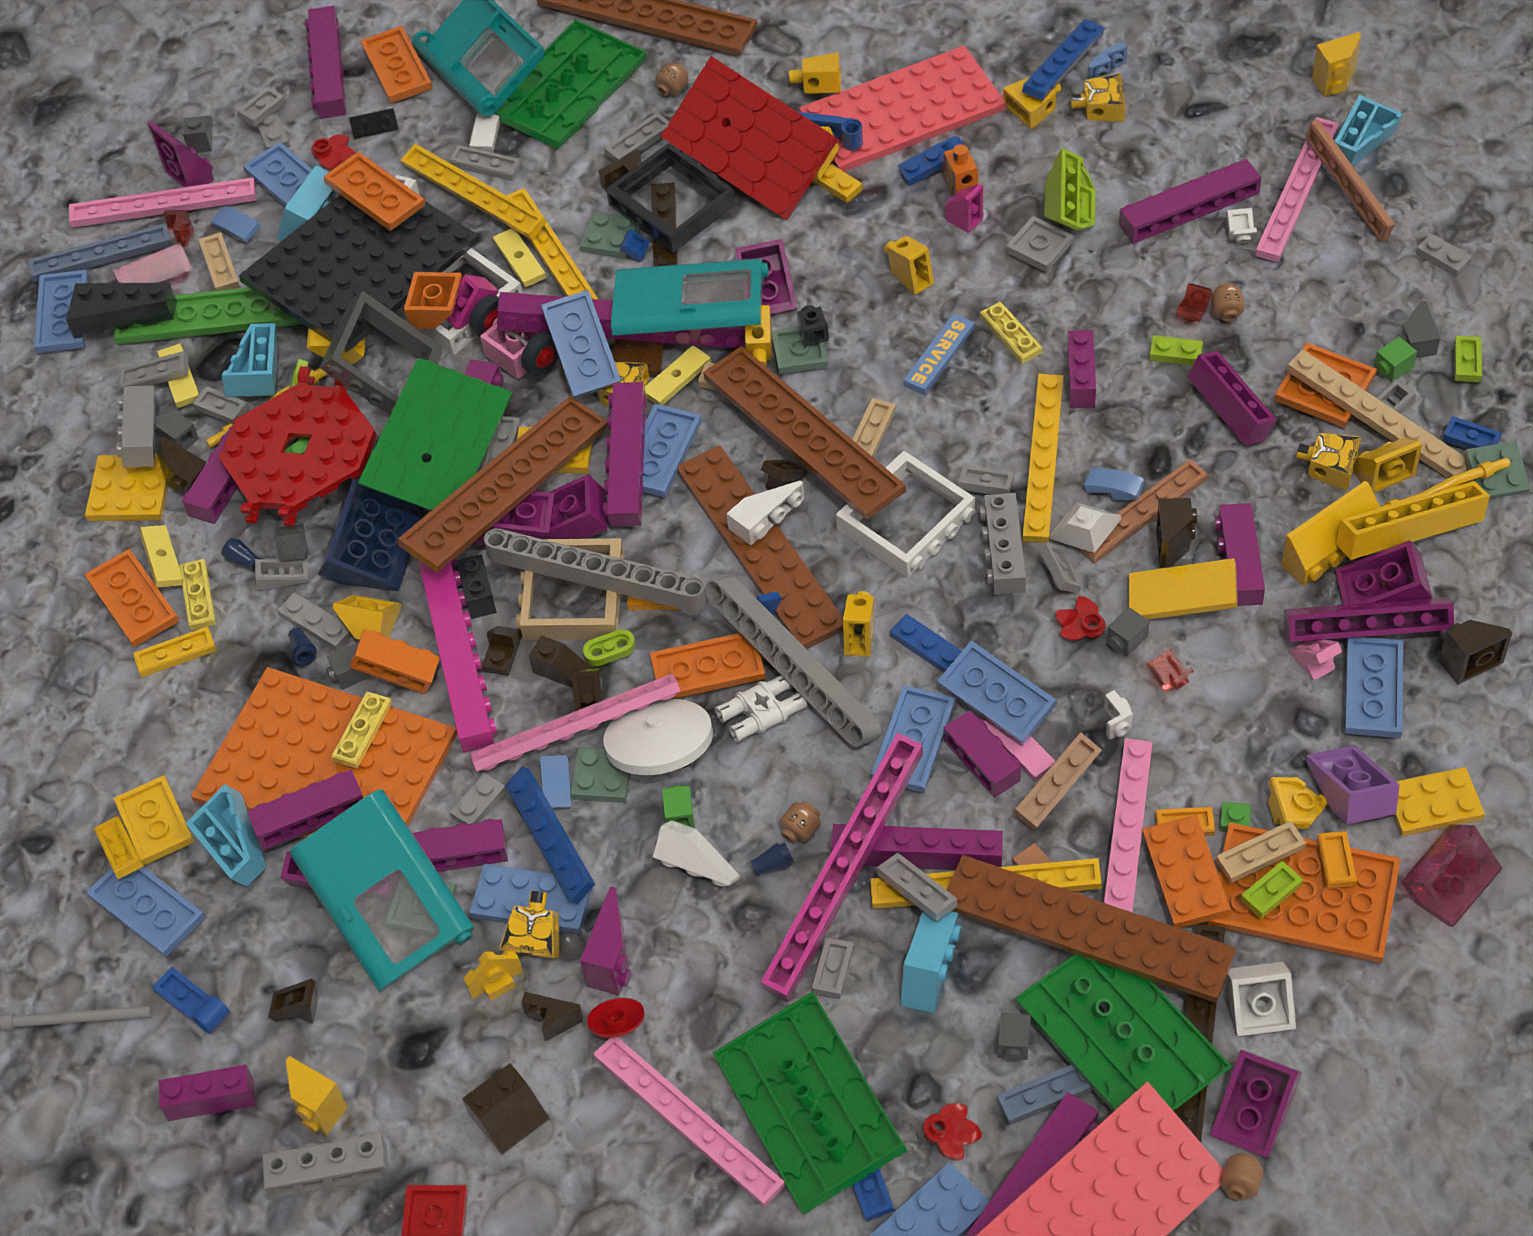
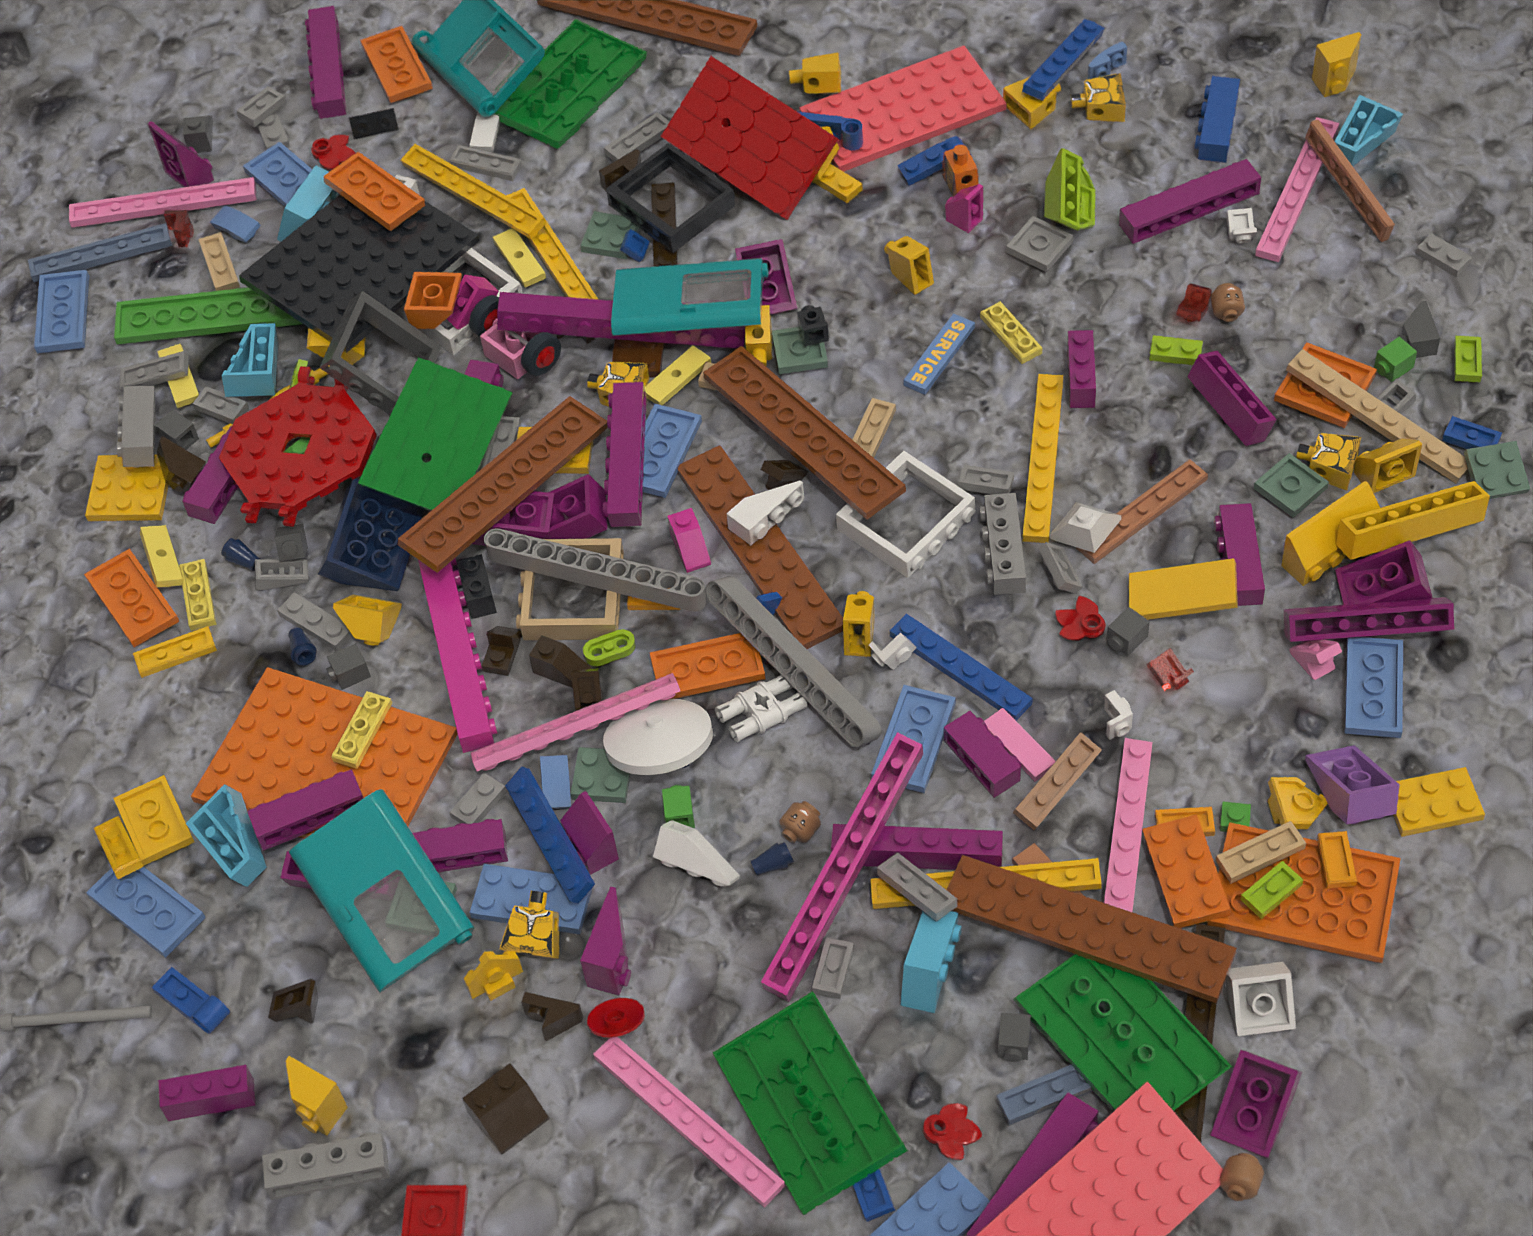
(118, 305): black wedge -> none
(155, 267): clear pink slope -> none
(394, 661): orange brick -> none
(580, 344): medium blue plate -> none
(590, 834): none -> magenta slope
(671, 79): medium nougat head -> none
(688, 540): none -> dark pink slope
(894, 653): none -> white bracket
(997, 692): medium blue plate -> none
(1119, 483): medium blue slope -> none
(1174, 529): dark brown slope -> none
(1218, 119): none -> blue brick
(1291, 485): none -> sand green plate
(1452, 873): clear pink slope -> none
(1473, 649): dark brown slope -> none
(1482, 471): yellow bar -> none

